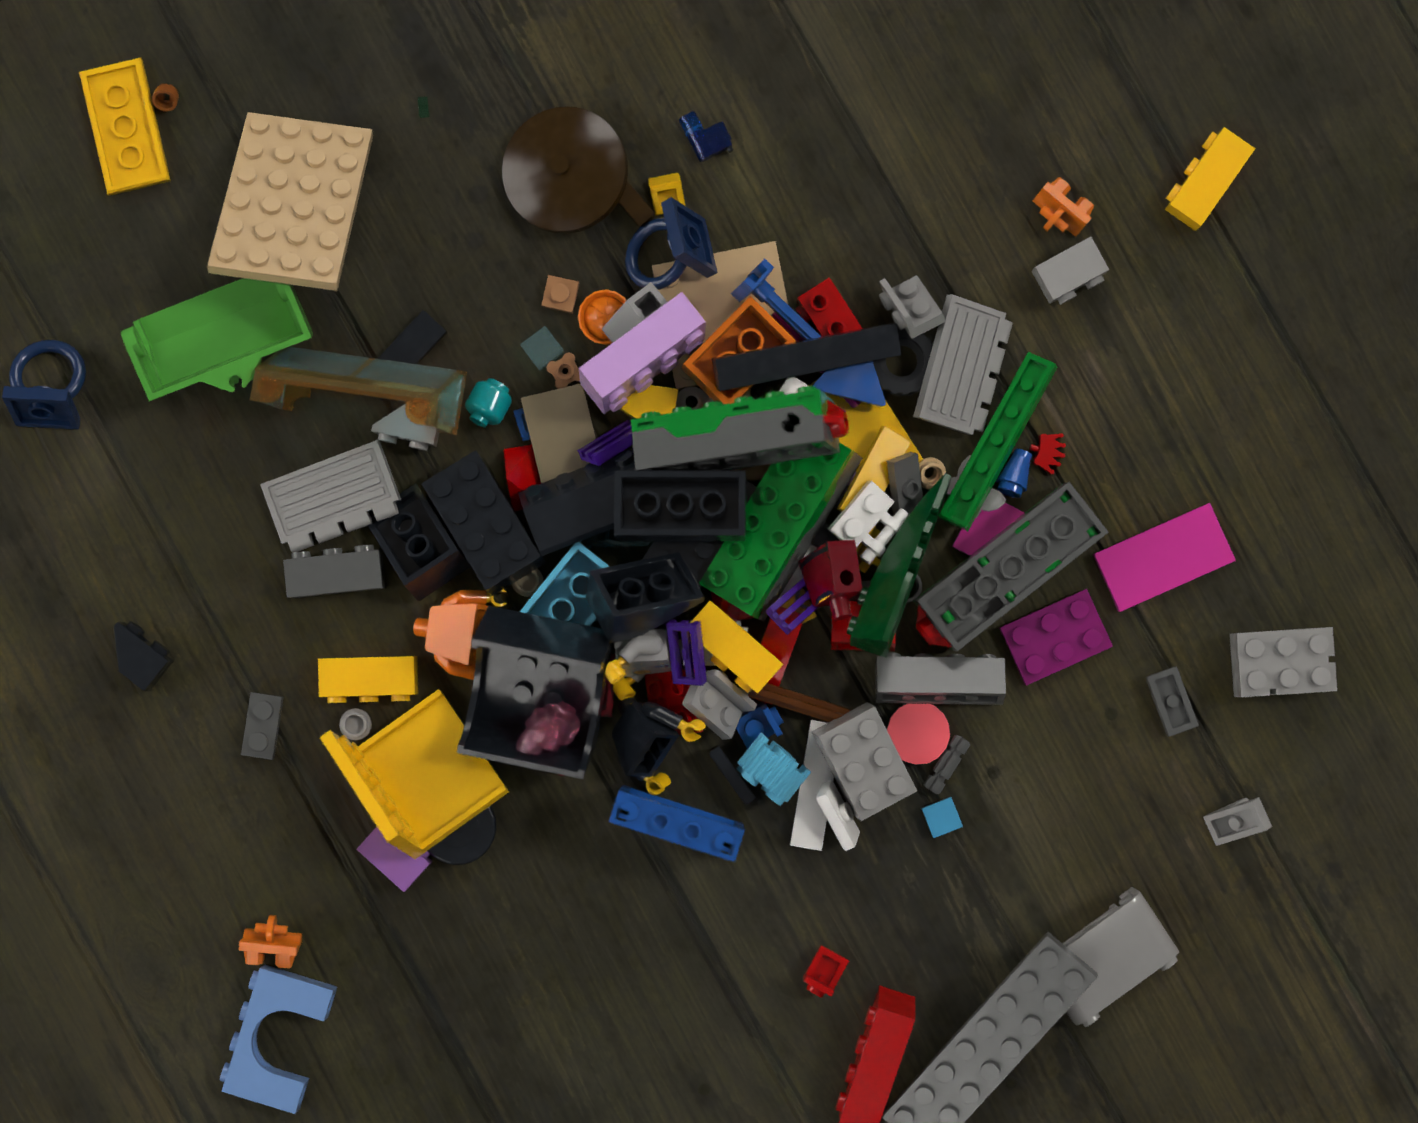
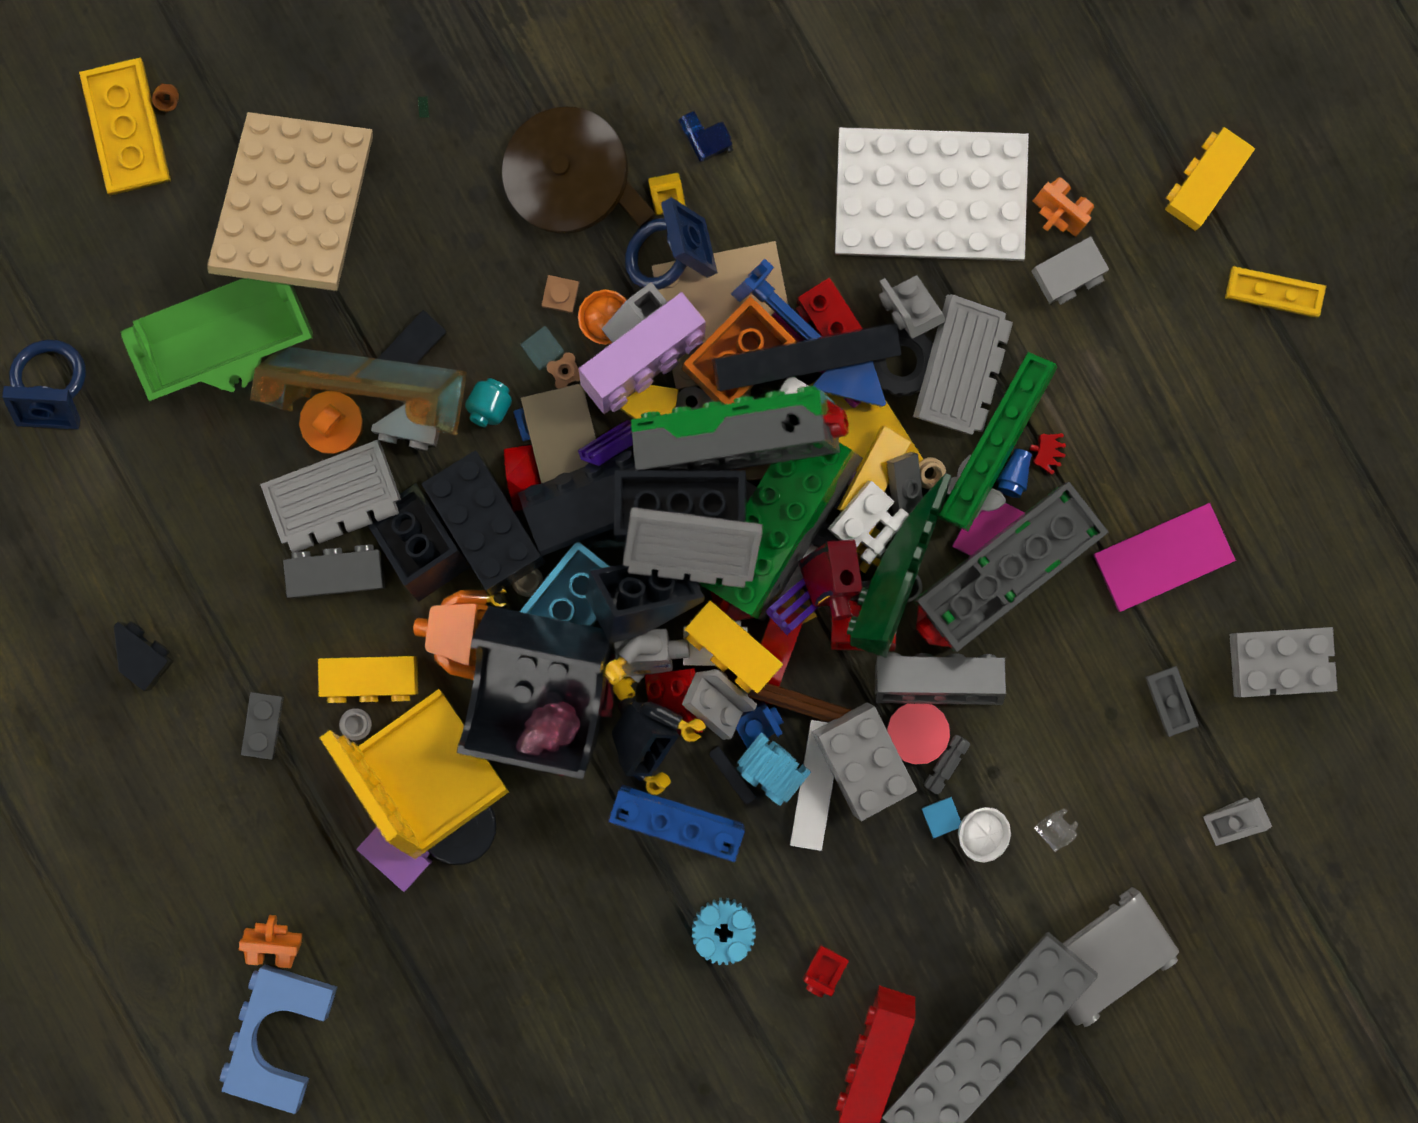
(331, 422): none -> orange tile
(687, 629): dark purple tile -> none
(691, 546): none -> light grey hinge
(710, 944): none -> medium azure brick
(838, 815): white plate -> none
(931, 194): none -> white plate
(984, 834): none -> white hat
(1055, 637): magenta plate -> none
(1057, 830): none -> clear tile
(1275, 292): none -> yellow tile

